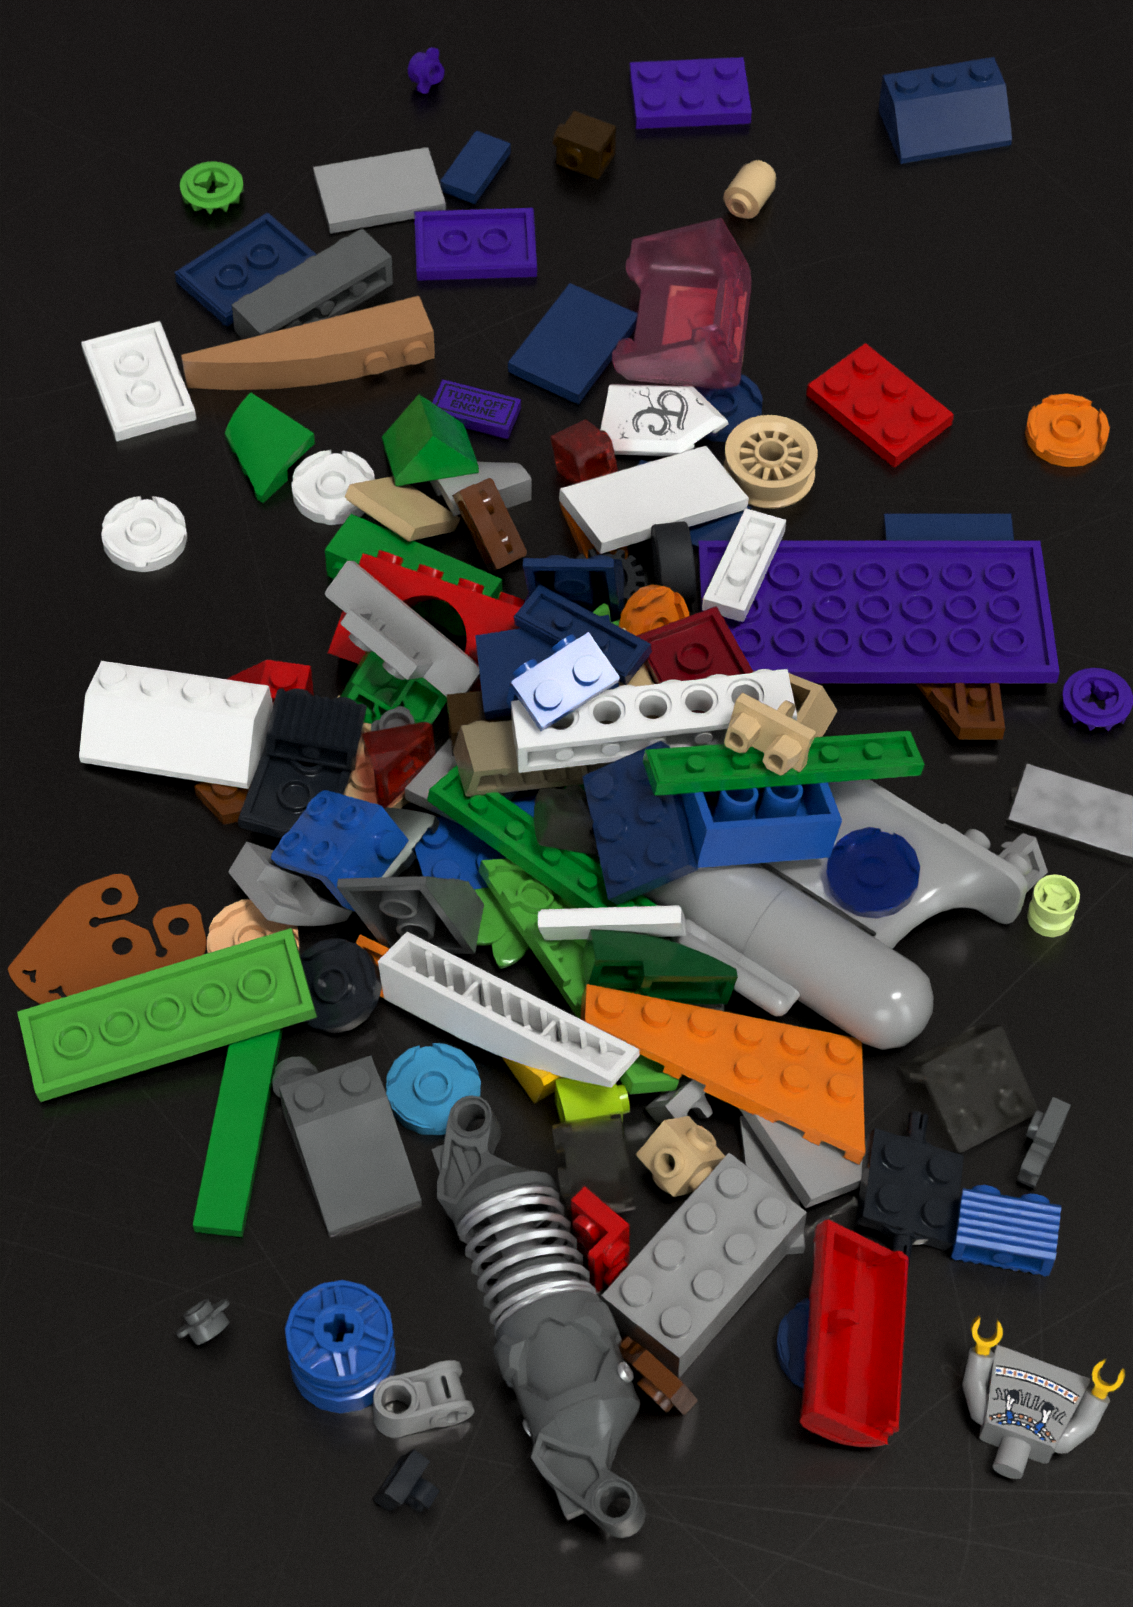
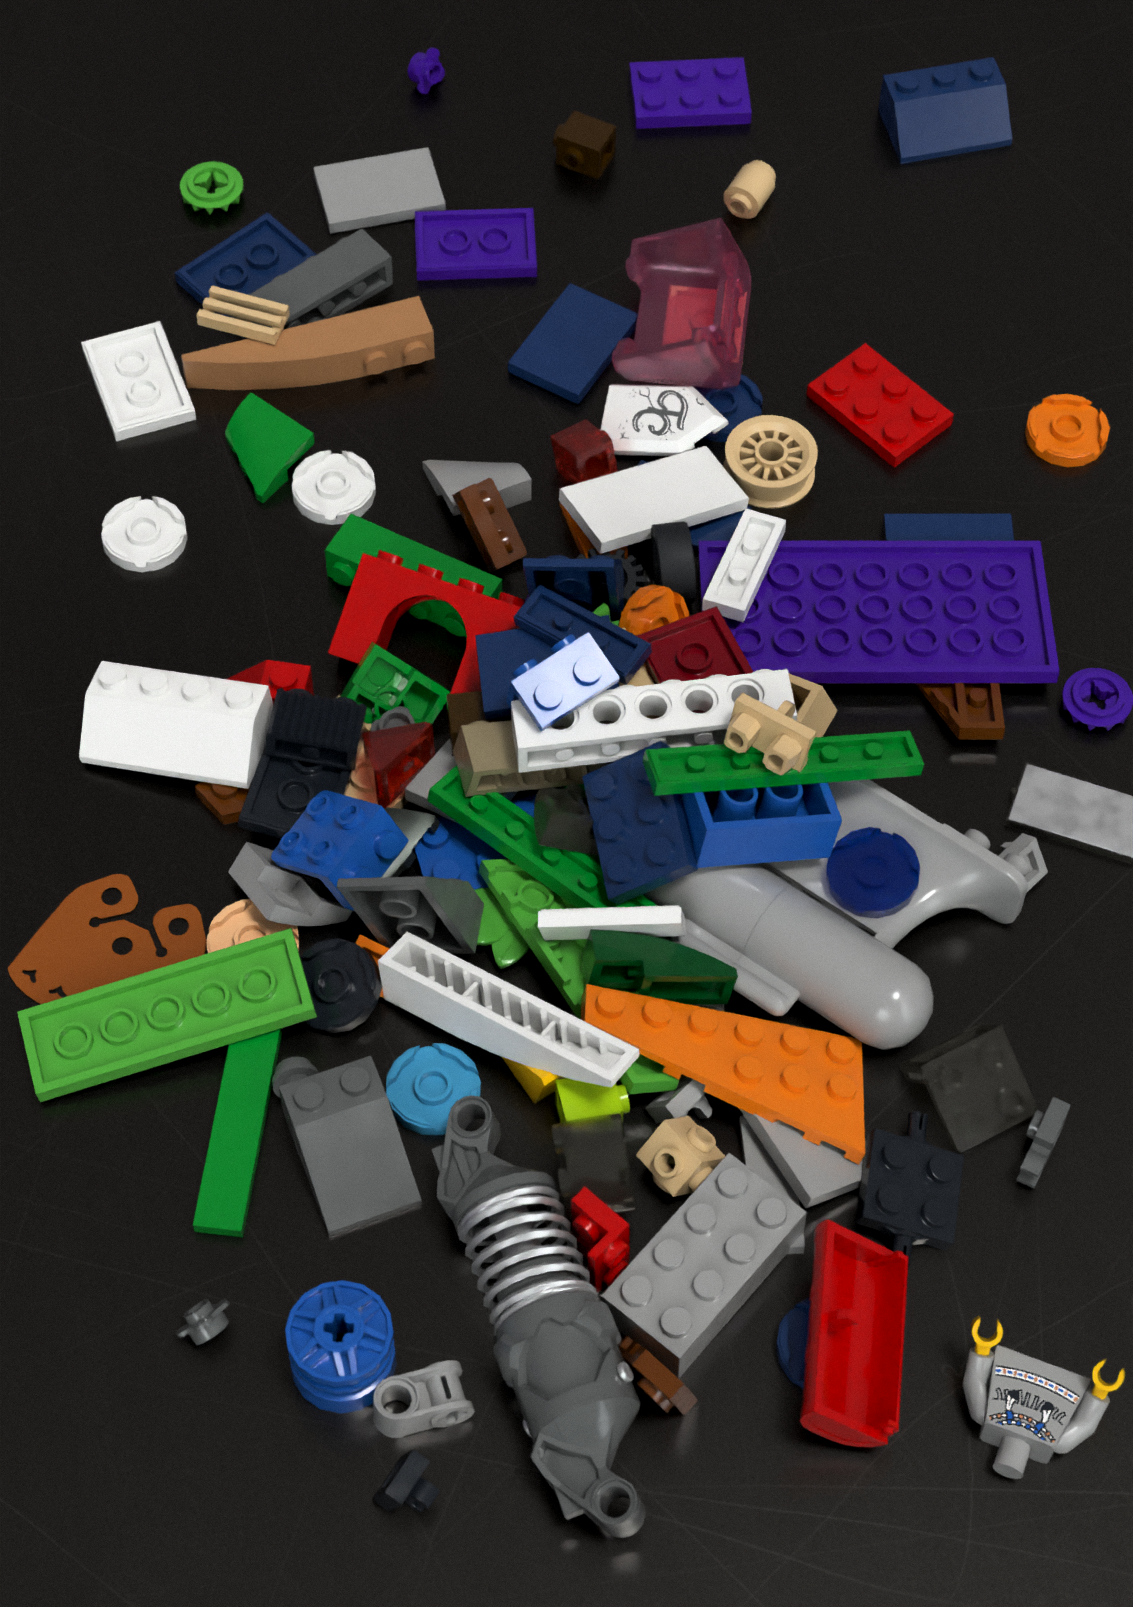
(246, 310): none -> tan tile
(398, 633): light grey bracket -> none
(402, 508): tan tile -> none
(427, 445): green slope -> none
(475, 167): dark blue tile -> none
(479, 408): dark purple tile -> none
(1006, 1230): blue brick -> none
(1053, 905): yellowish green wheel -> none

